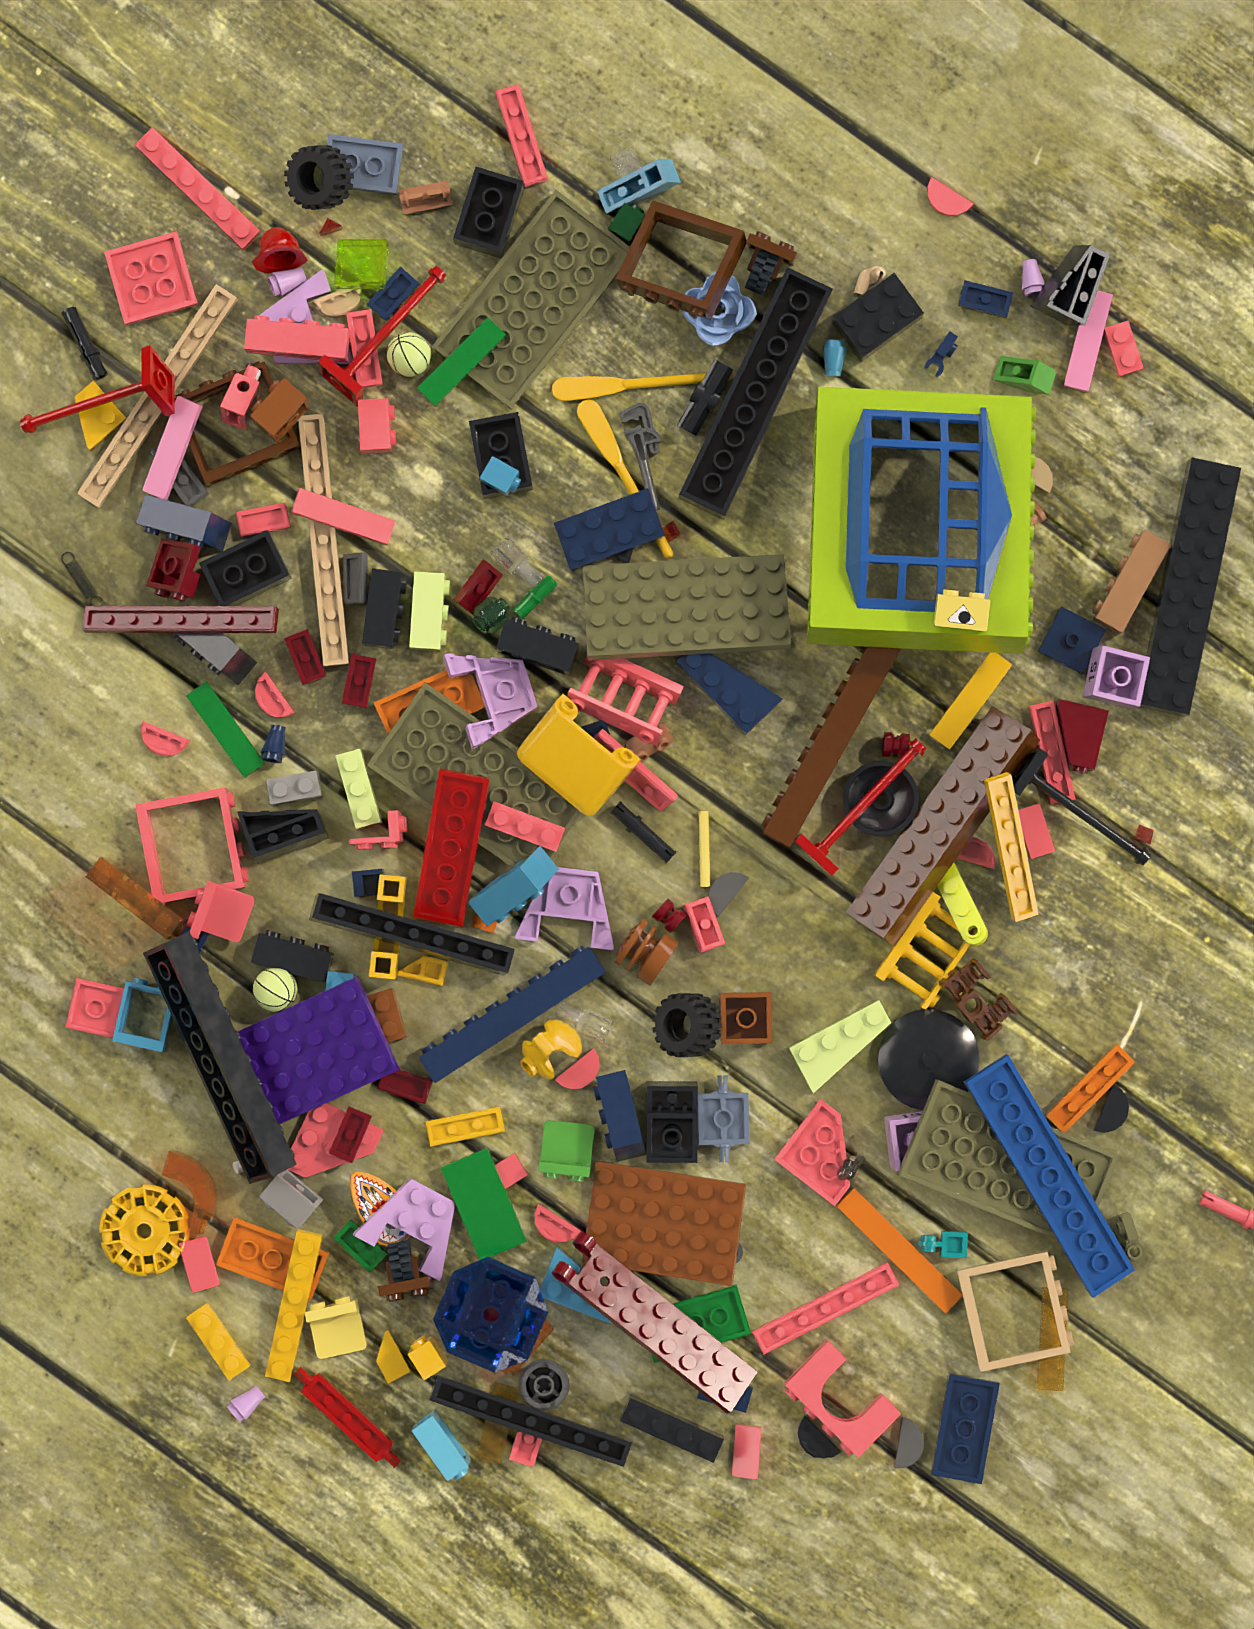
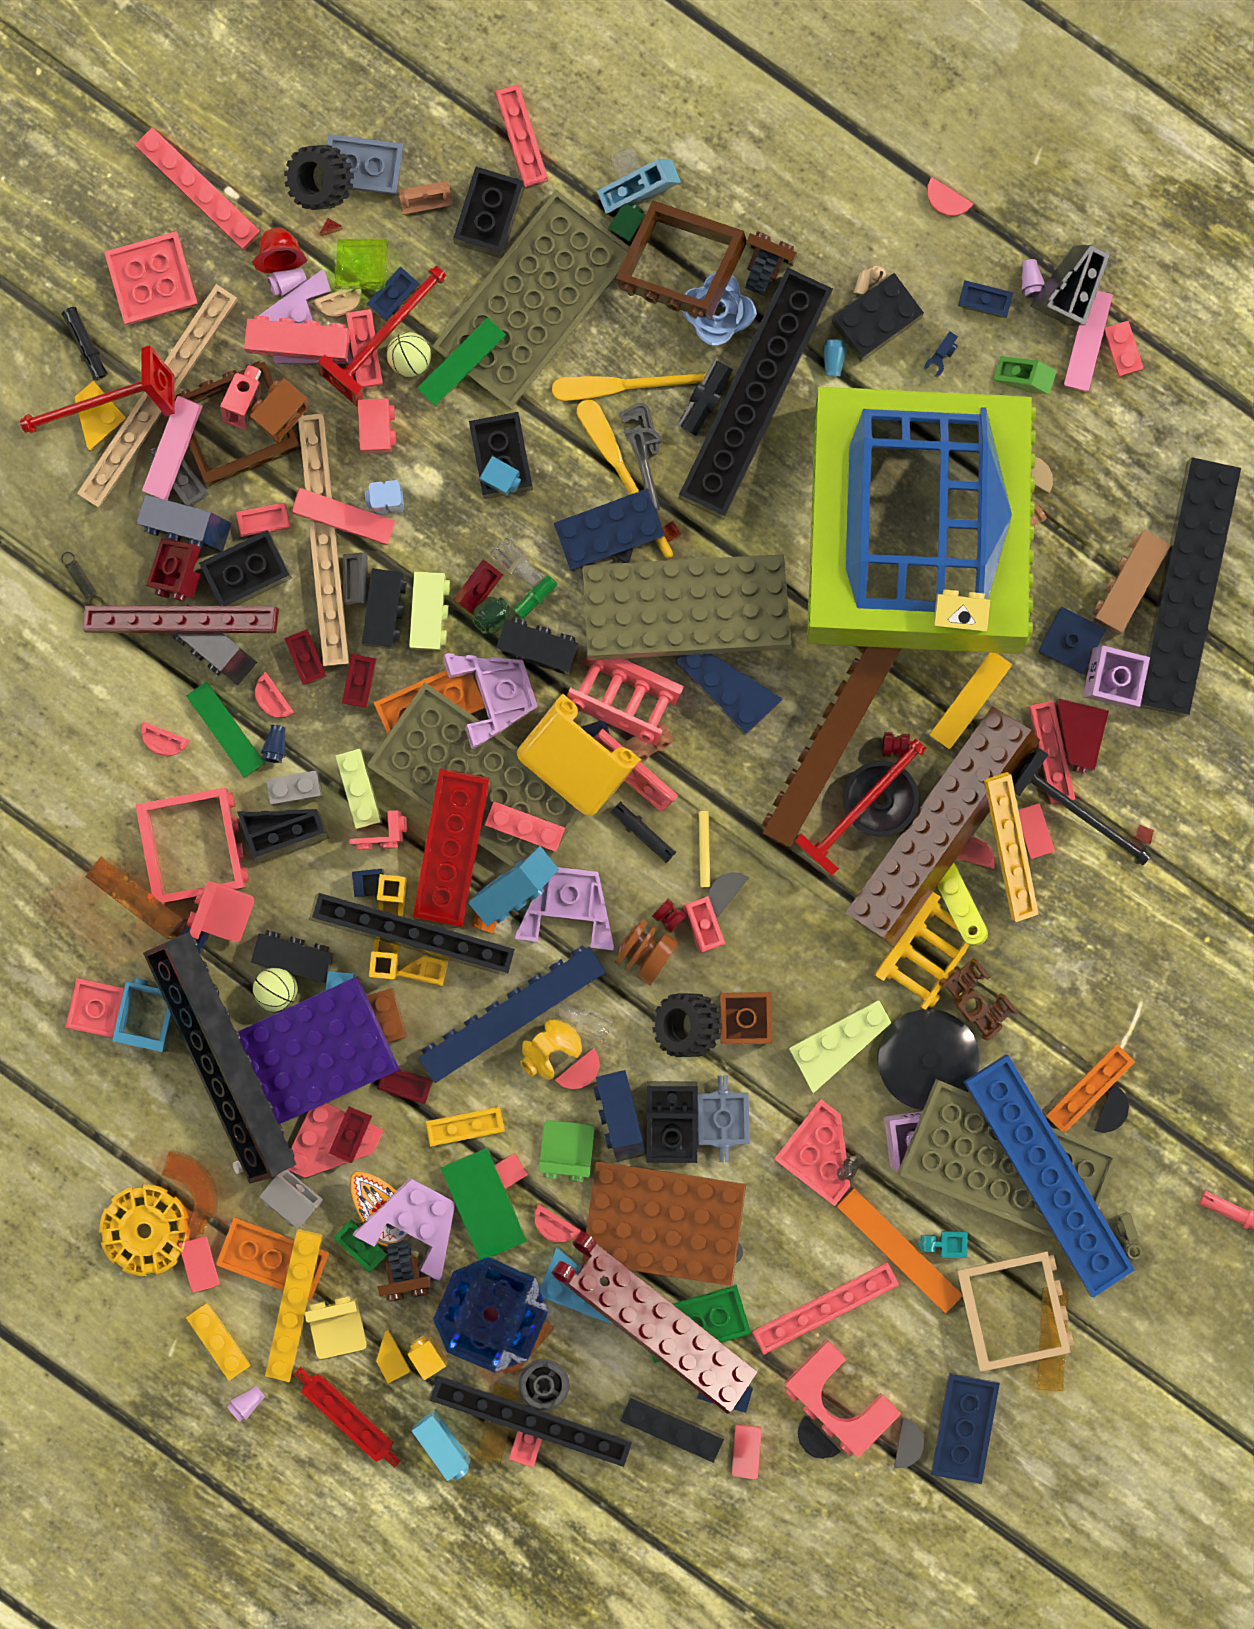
(385, 497): none -> light blue brick

